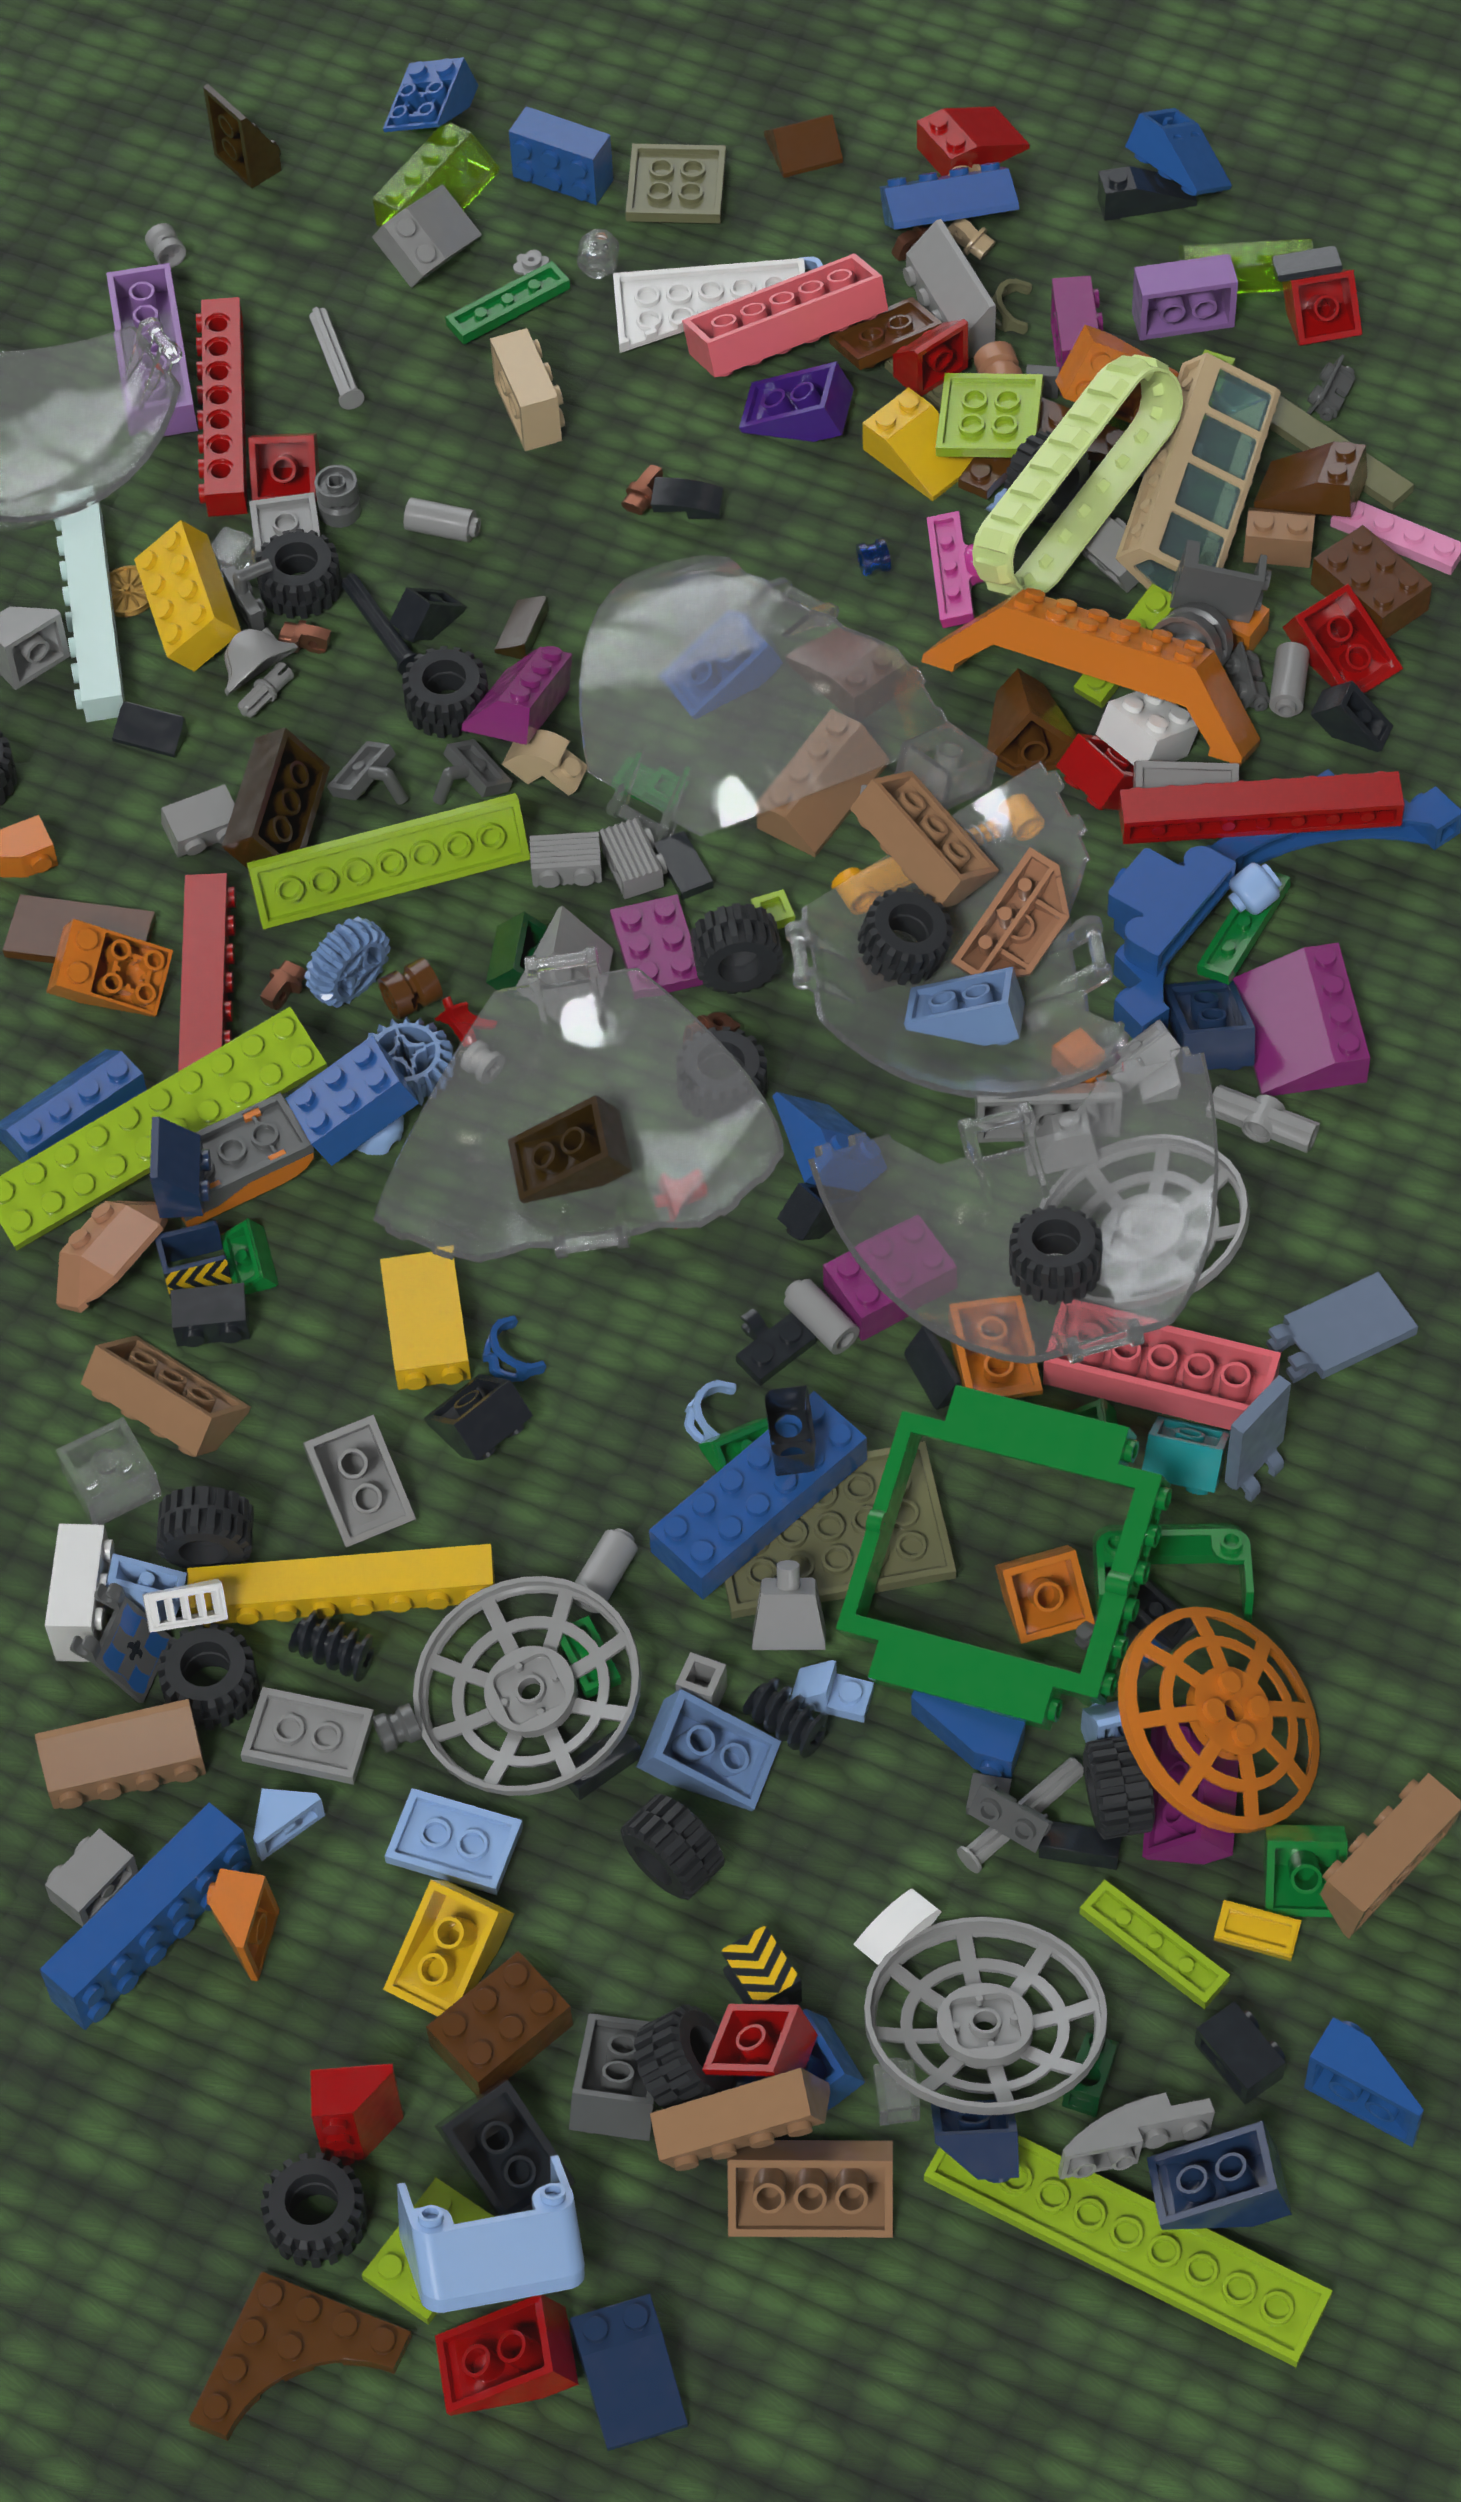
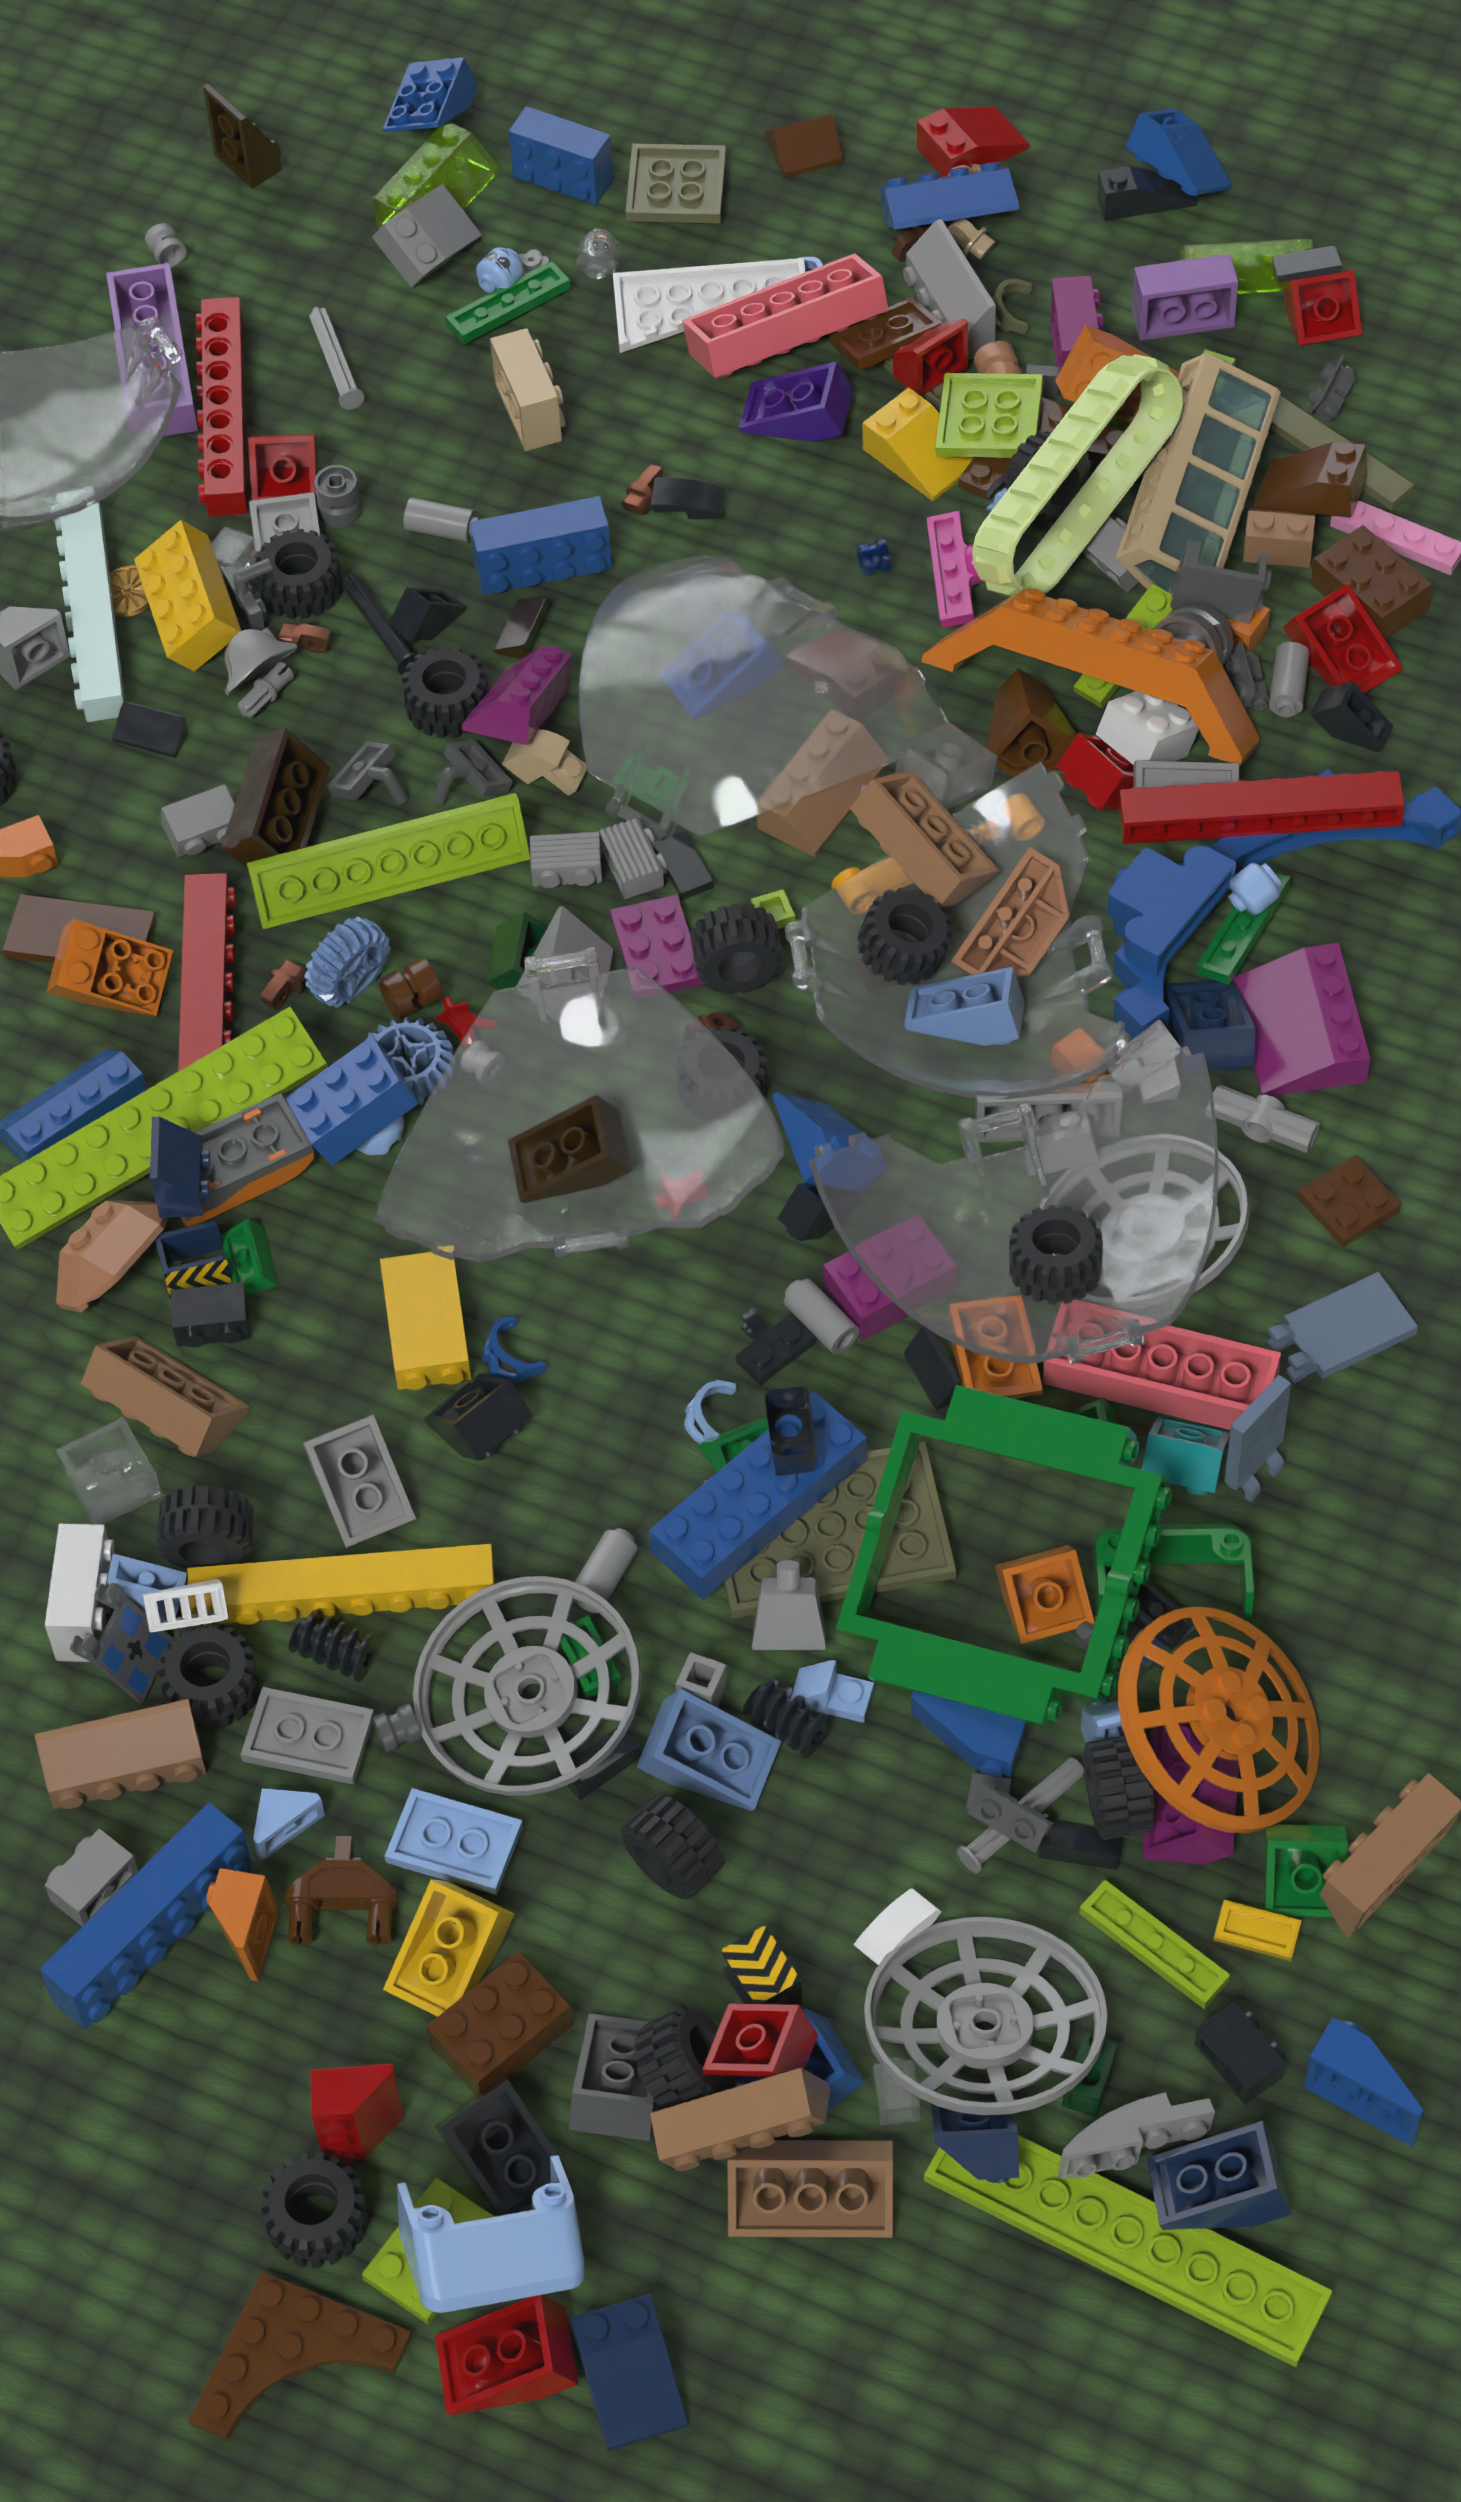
(341, 1884): none -> reddish brown connector
(499, 269): none -> light blue head
(540, 545): none -> blue brick
(1349, 1201): none -> reddish brown plate

